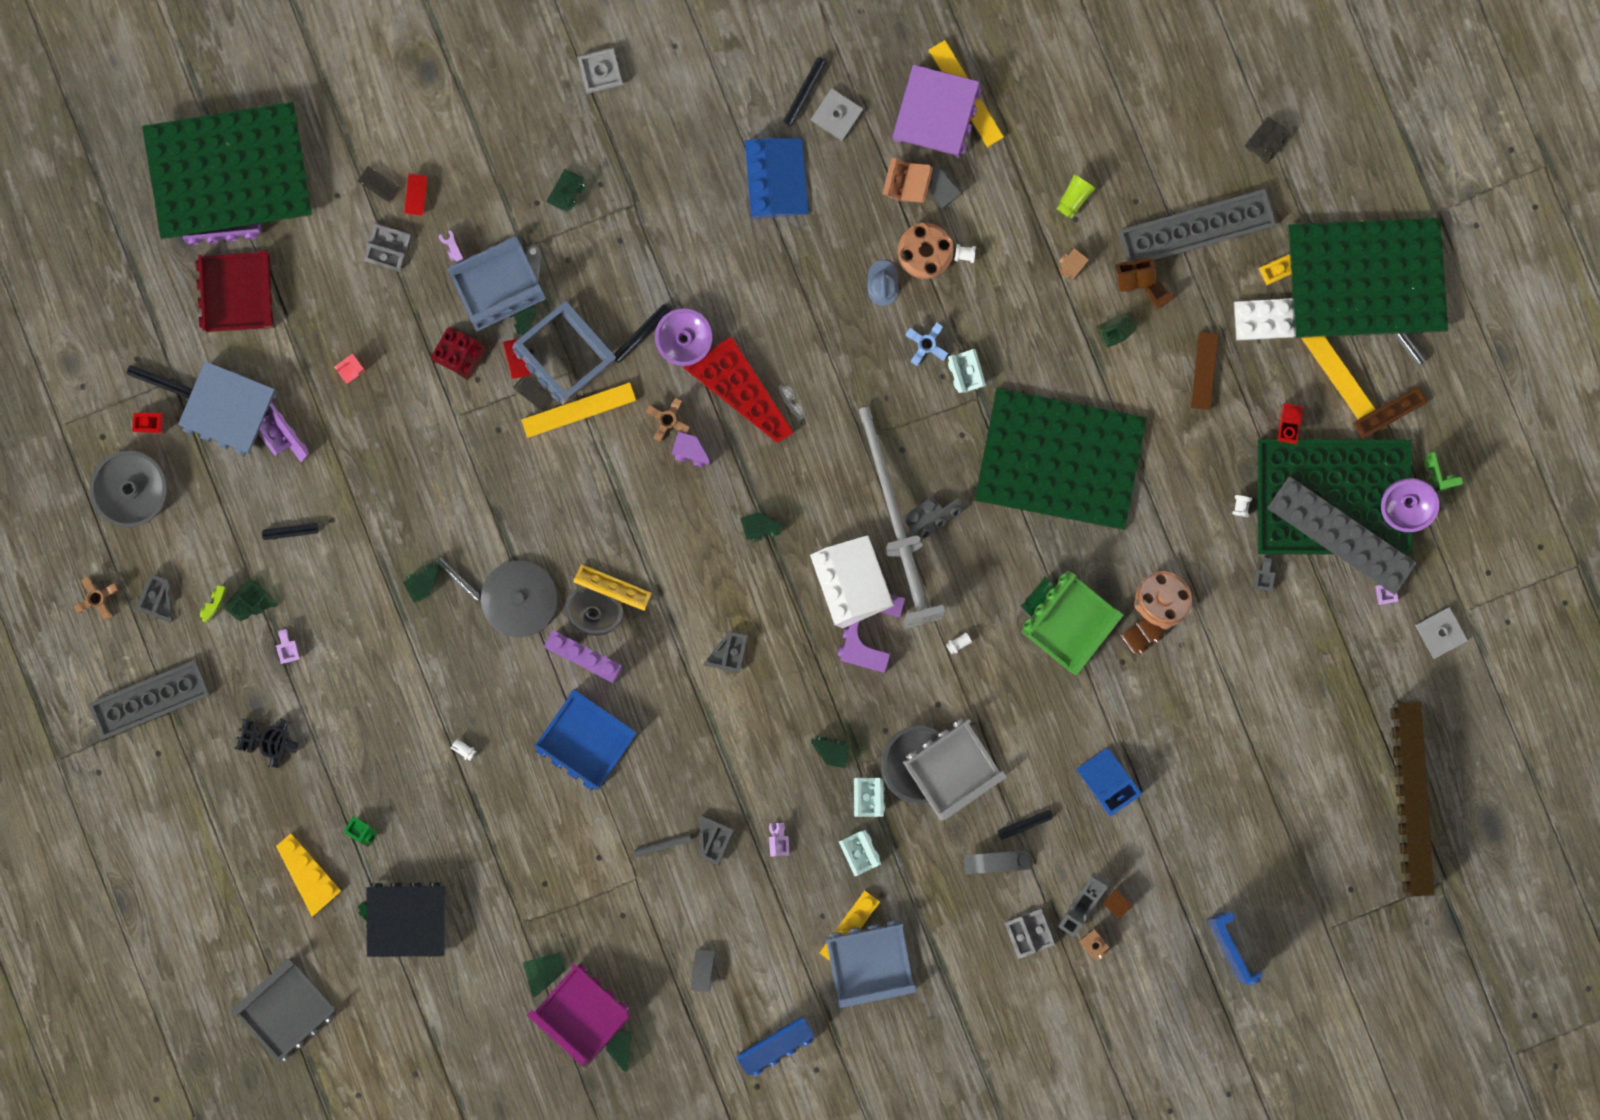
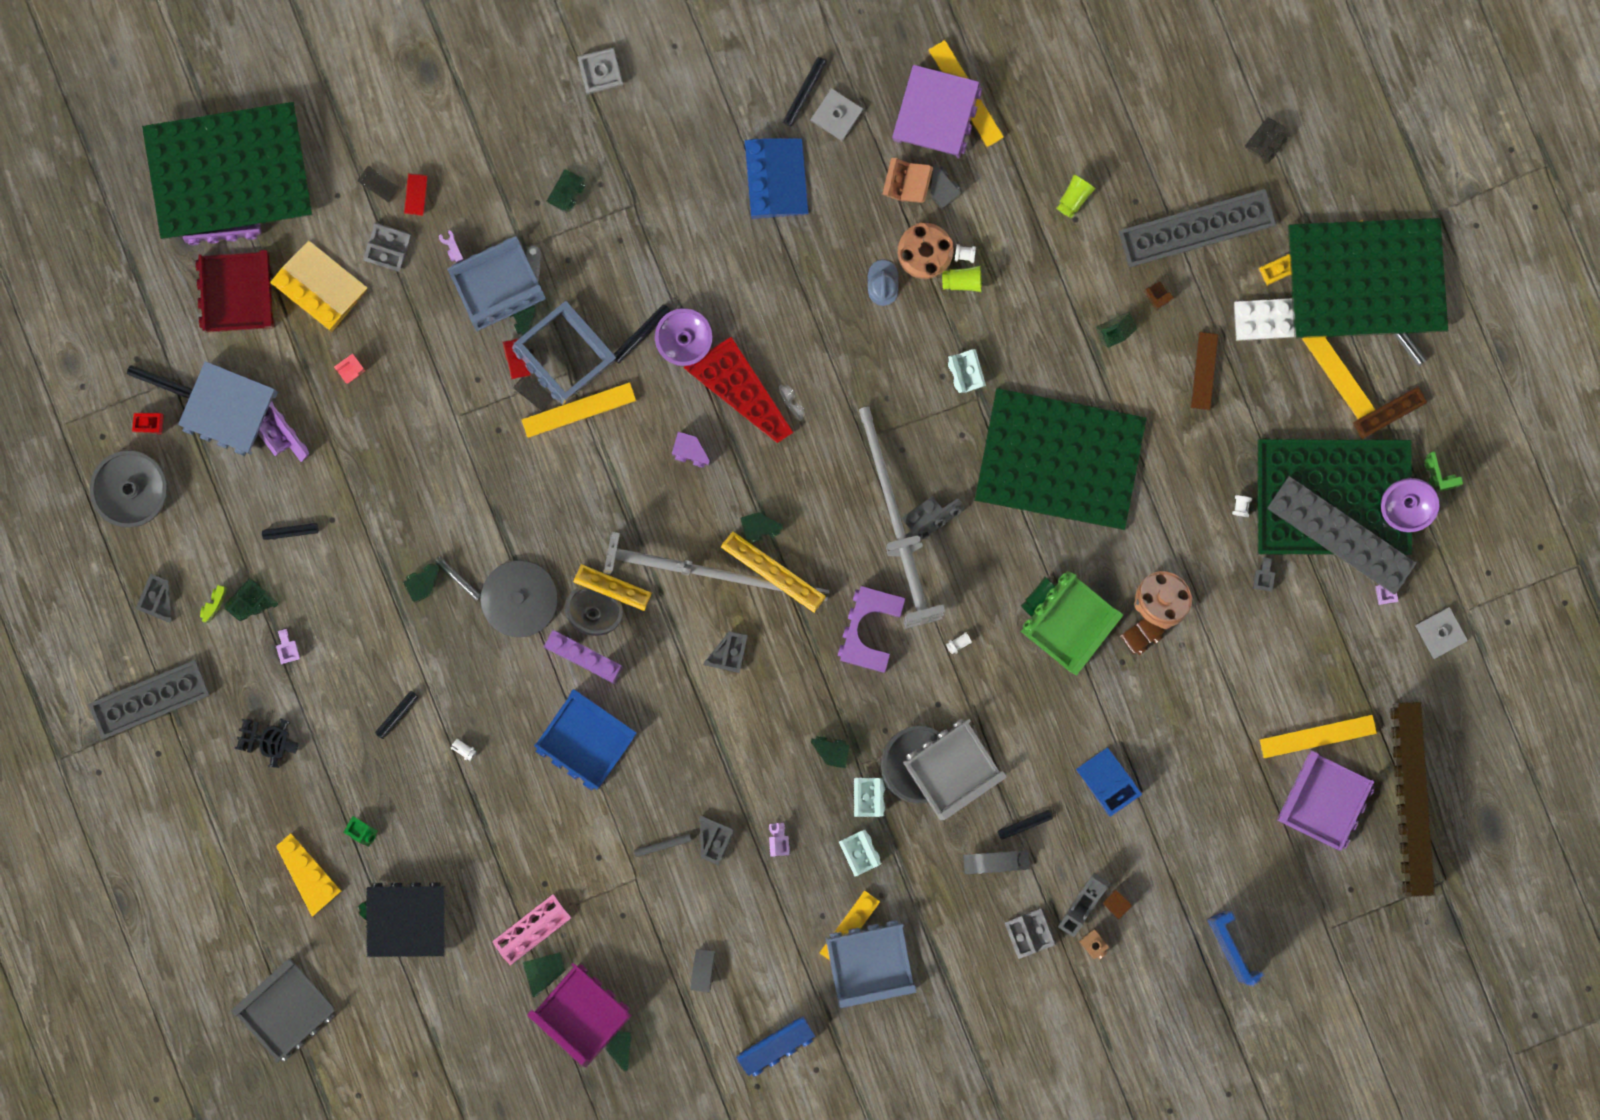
(104, 612): medium nougat pin -> none
(319, 286): none -> yellow slope
(396, 715): none -> black axle
(458, 352): dark red bracket -> none
(533, 932): none -> bright pink fence
(660, 415): medium nougat pin -> none
(684, 567): none -> light grey piece
(773, 571): none -> yellow tile
(851, 581): white slope -> none
(913, 335): light blue pin -> none
(963, 279): none -> lime plant
(1072, 264): medium nougat brick -> none
(1135, 274): reddish brown brick -> none
(1289, 423): red slope -> none
(1317, 736): none -> yellow tile
(1326, 801): none -> medium lavender panel

